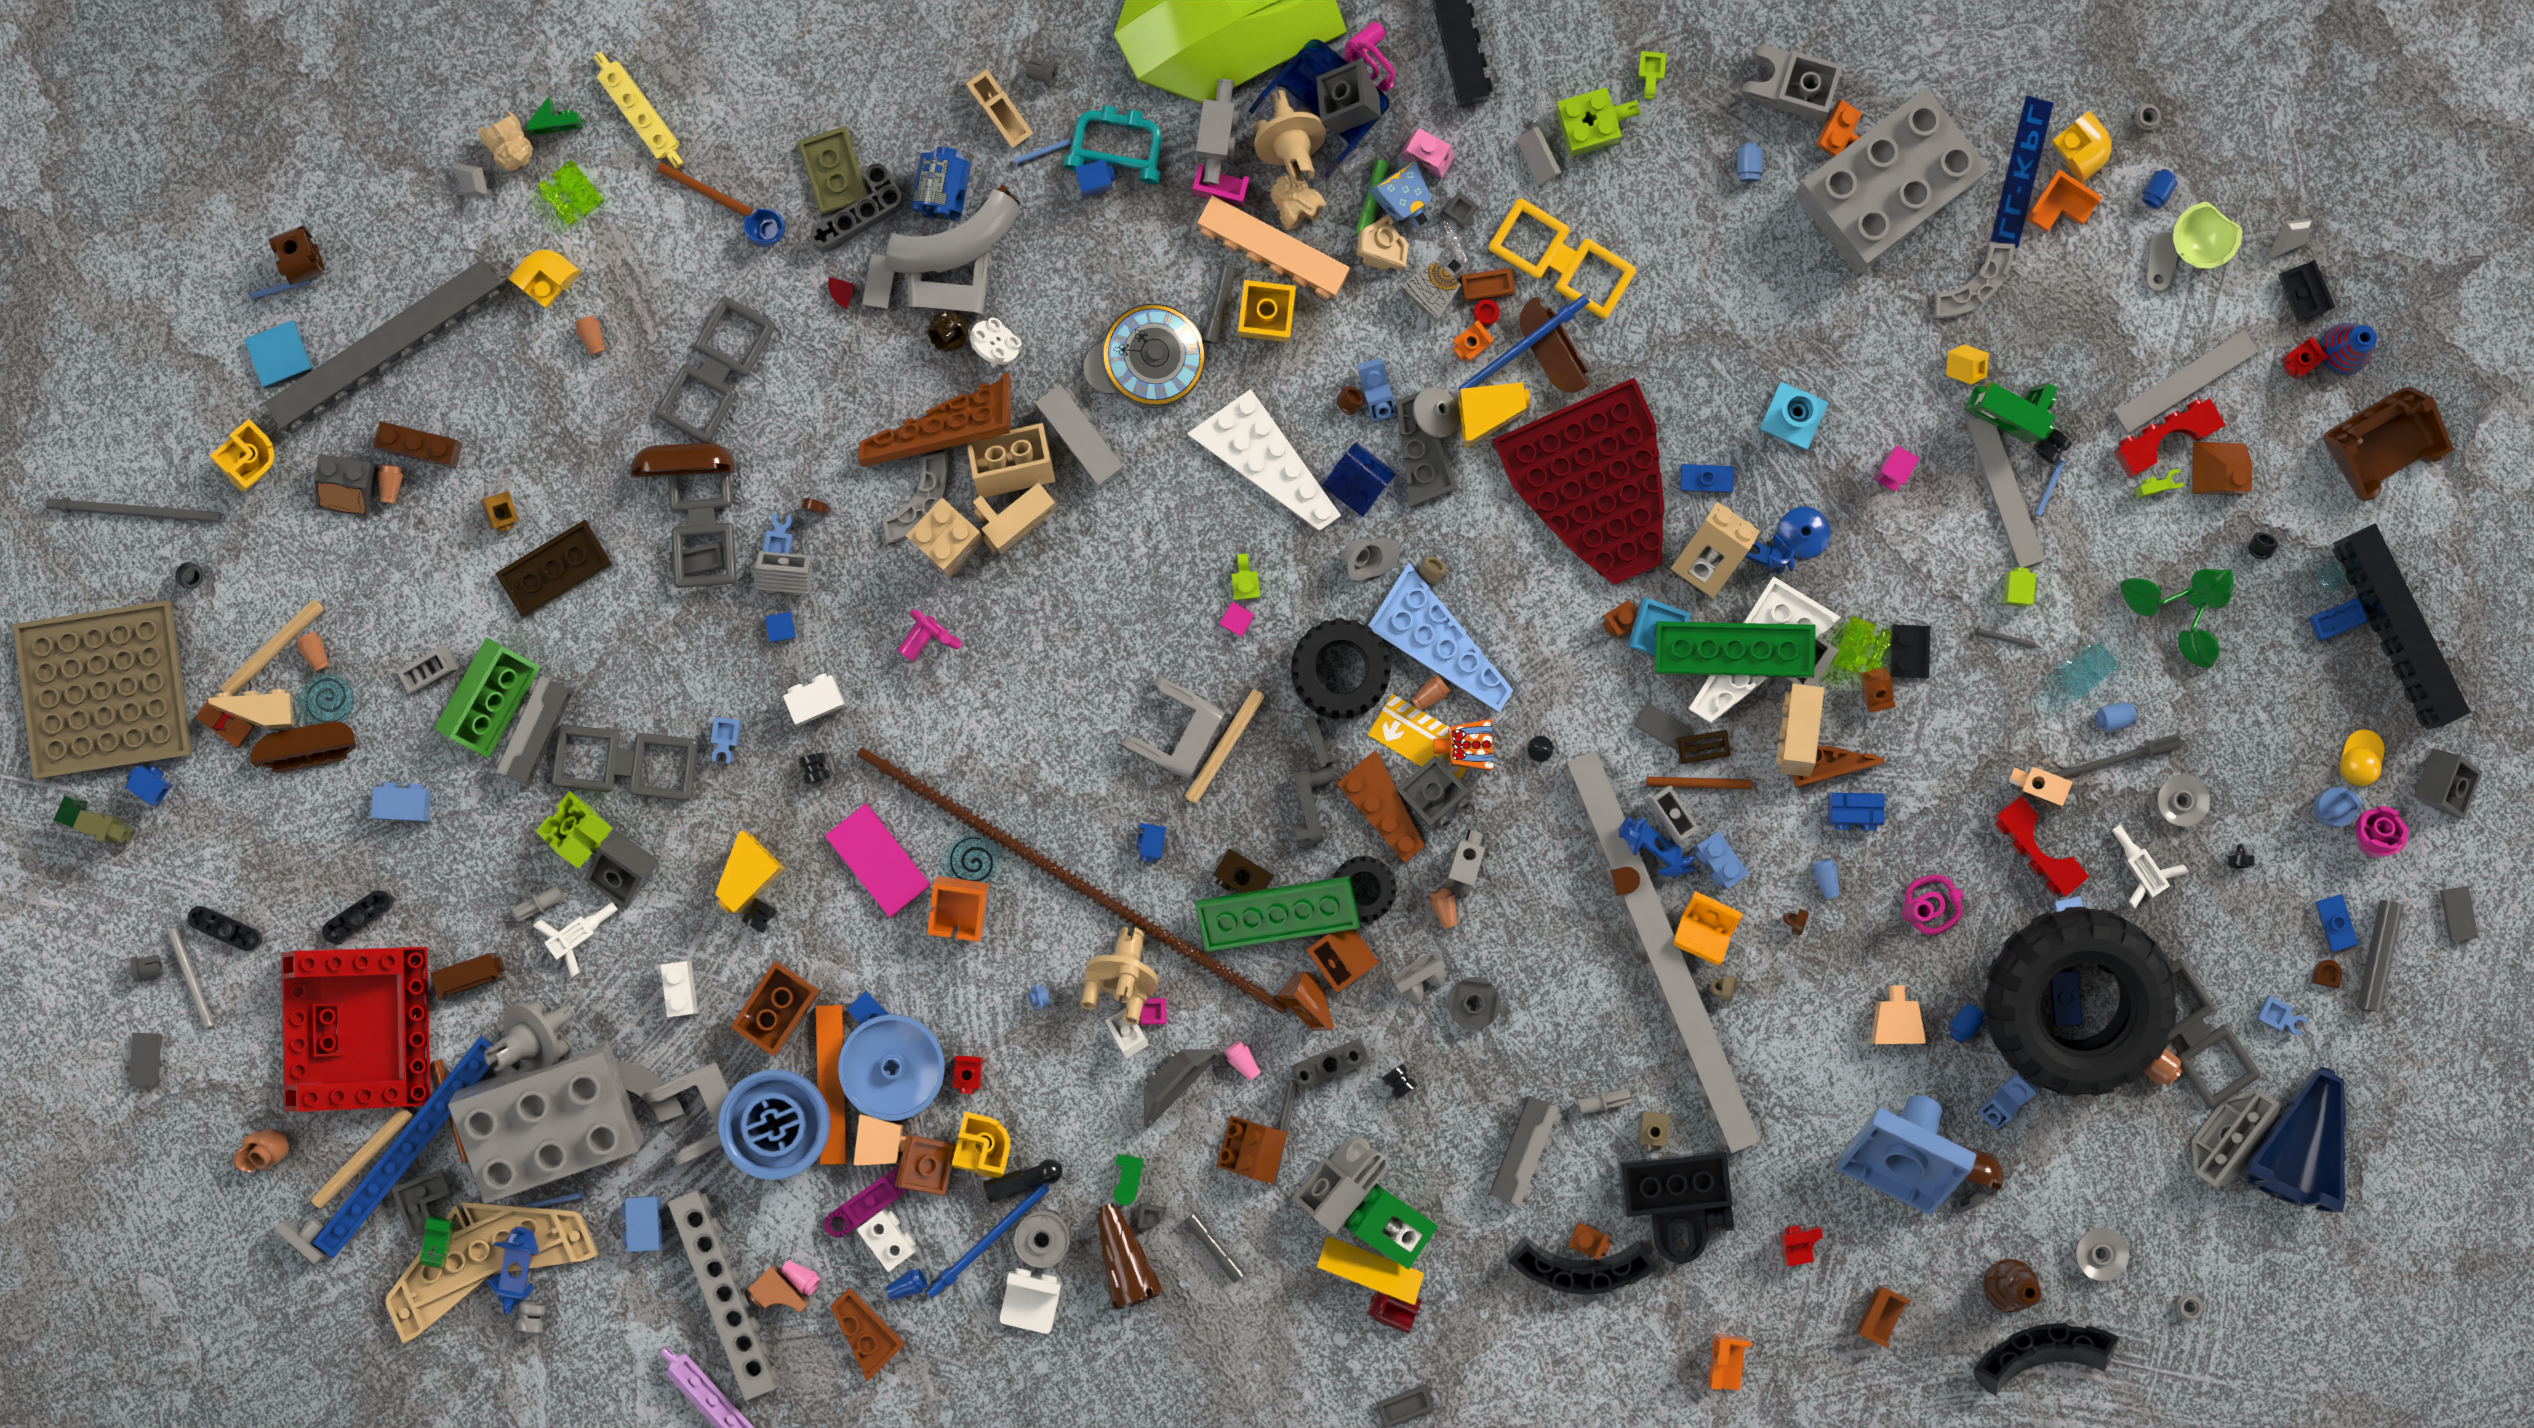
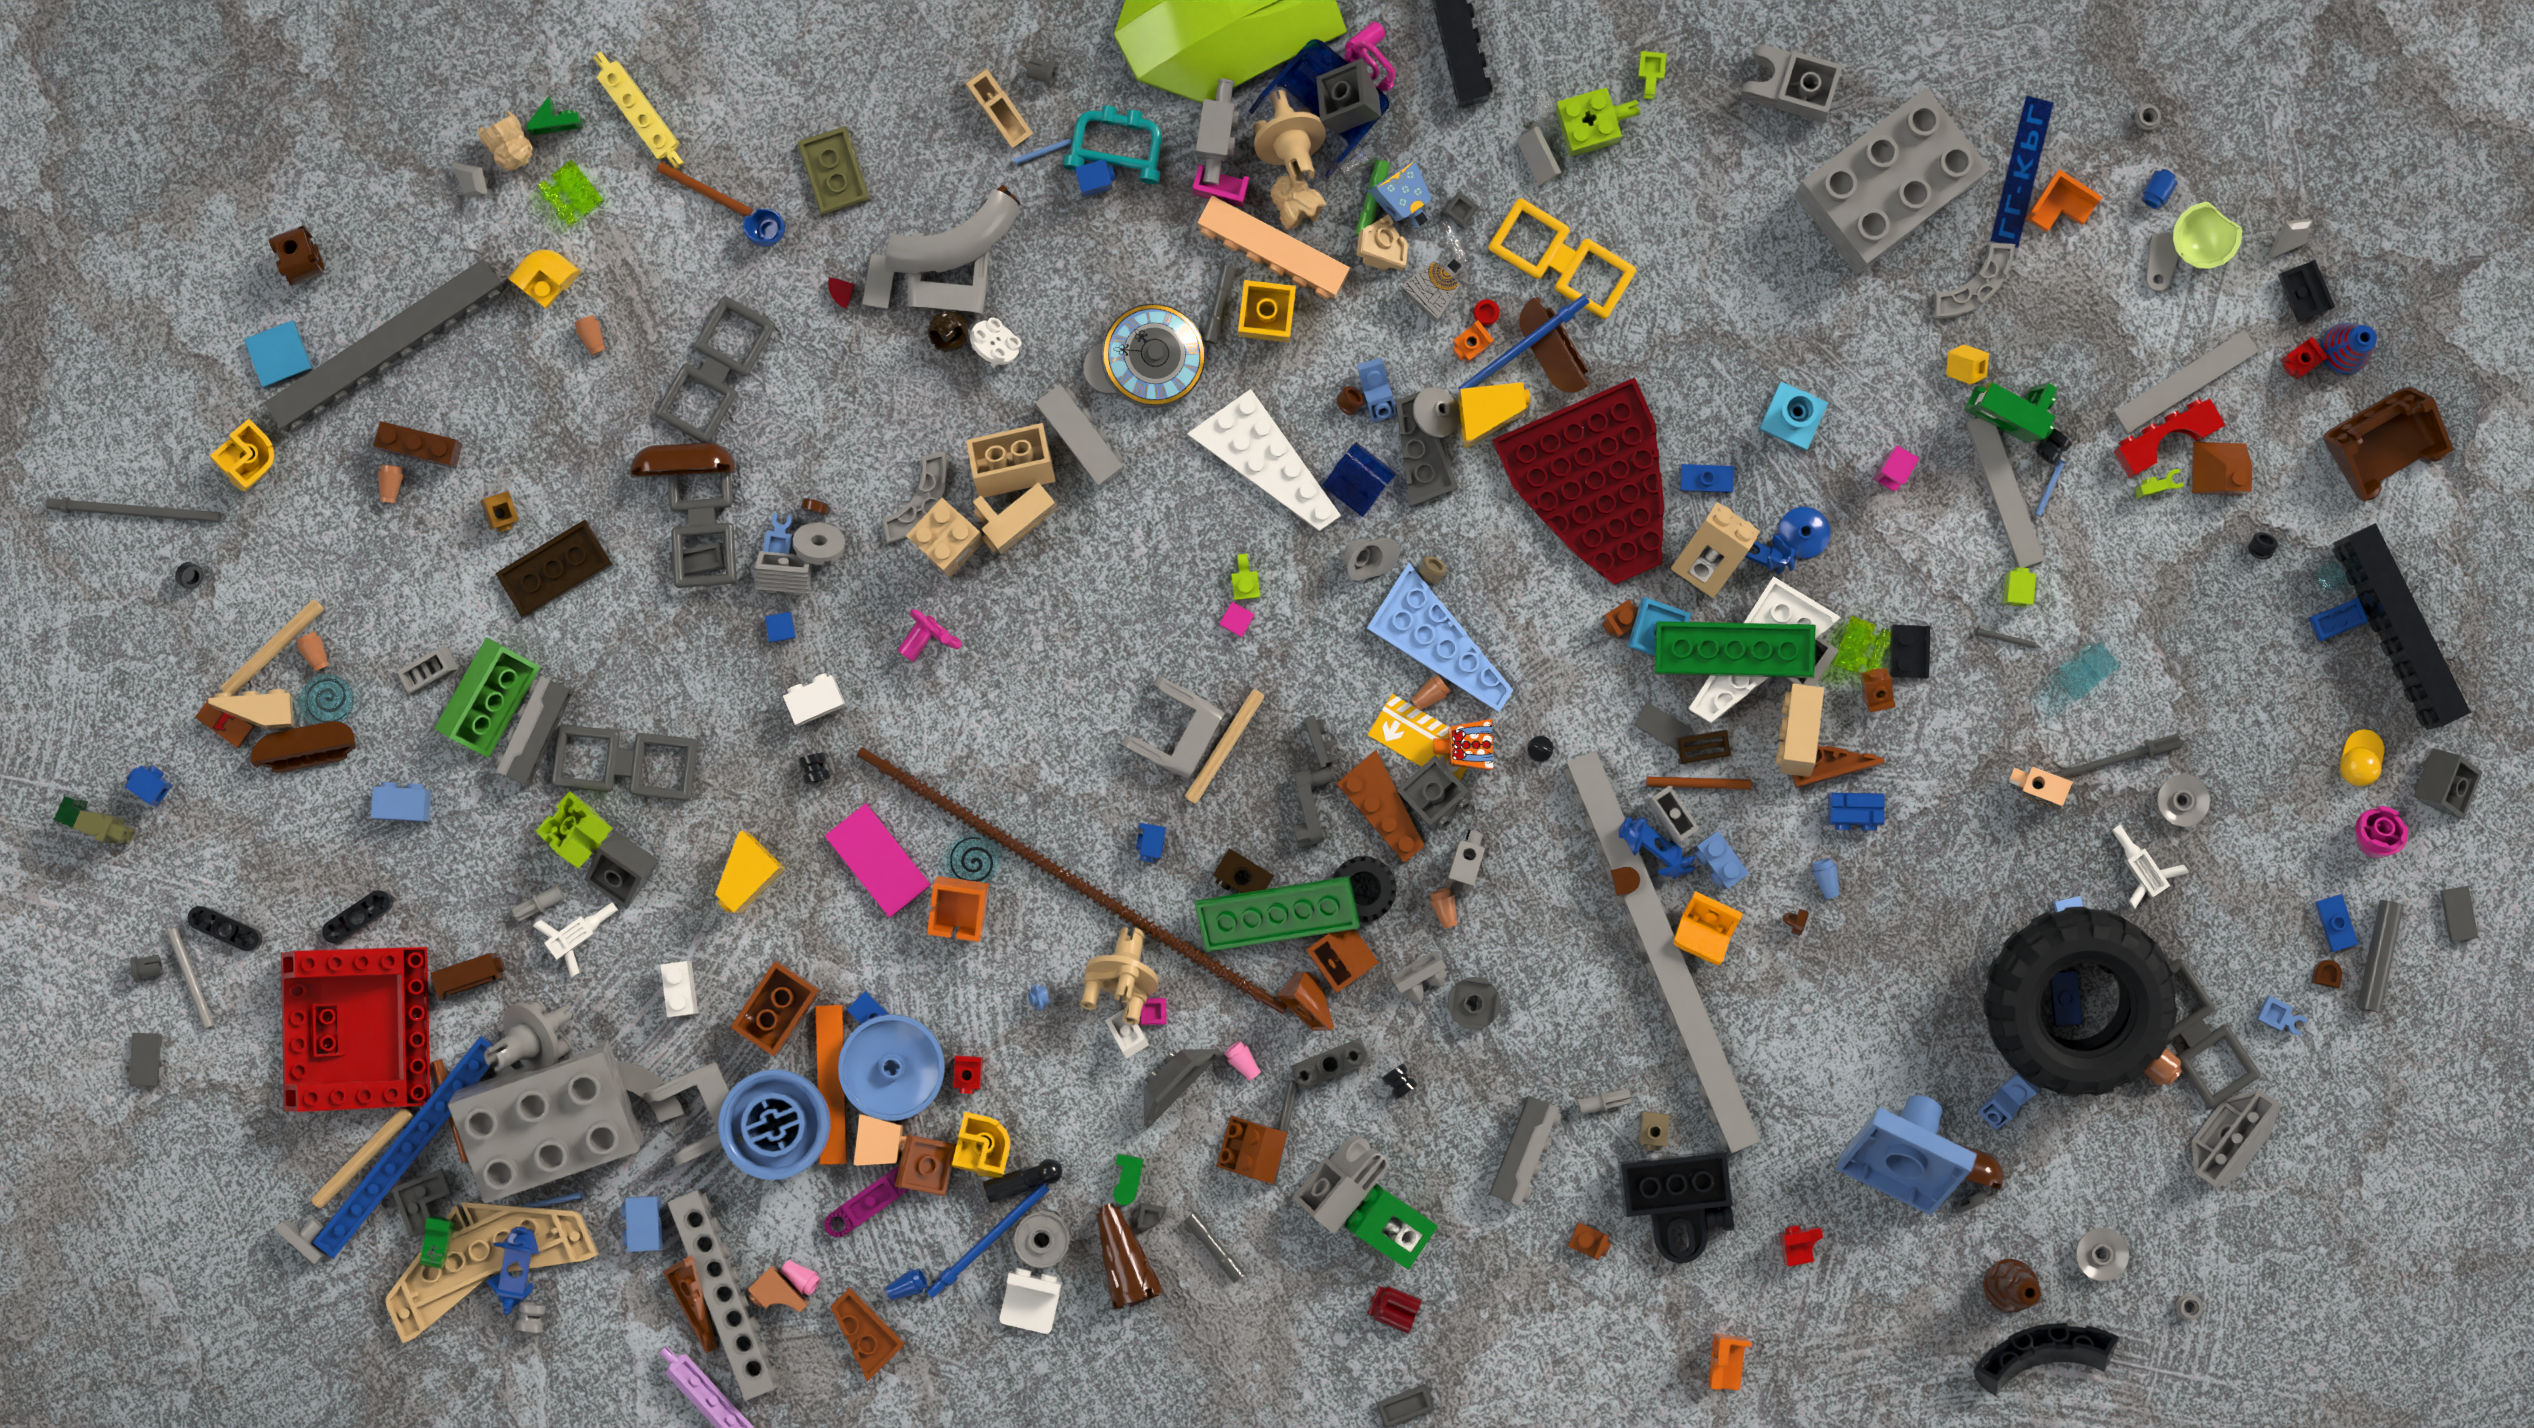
(102, 689): dark tan plate -> none
(261, 1151): nougat head -> none
(274, 289): medium blue piece -> none
(344, 485): dark grey slope -> none
(687, 1289): none -> dark orange wing
(725, 734): medium blue plate -> none
(759, 915): black wheel -> none
(818, 532): none -> light grey tile
(854, 212): dark grey beam -> none
(887, 1239): white brick -> none
(941, 183): blue cylinder -> none
(945, 425): dark orange wing -> none
(1346, 633): black tyre -> none
(1370, 1270): yellow sticker -> none
(1428, 153): bright pink torso -> none
(1487, 285): dark orange tile -> none
(1582, 1276): black brick -> none
(1727, 990): dark tan tile -> none
(1749, 162): medium blue brick -> none
(1839, 129): orange plate -> none
(1881, 1315): dark orange panel -> none
(1897, 1020): light nougat torso -> none
(1920, 910): dark pink piece -> none
(1966, 1023): blue brick -> none
(2018, 822): red arch -> none
(2084, 146): yellow brick -> none
(2115, 716): medium blue brick -> none
(2208, 587): green plant -> none
(2241, 860): black tile -> none
(2306, 1147): dark blue cone -> none
(2336, 806): medium blue piece -> none

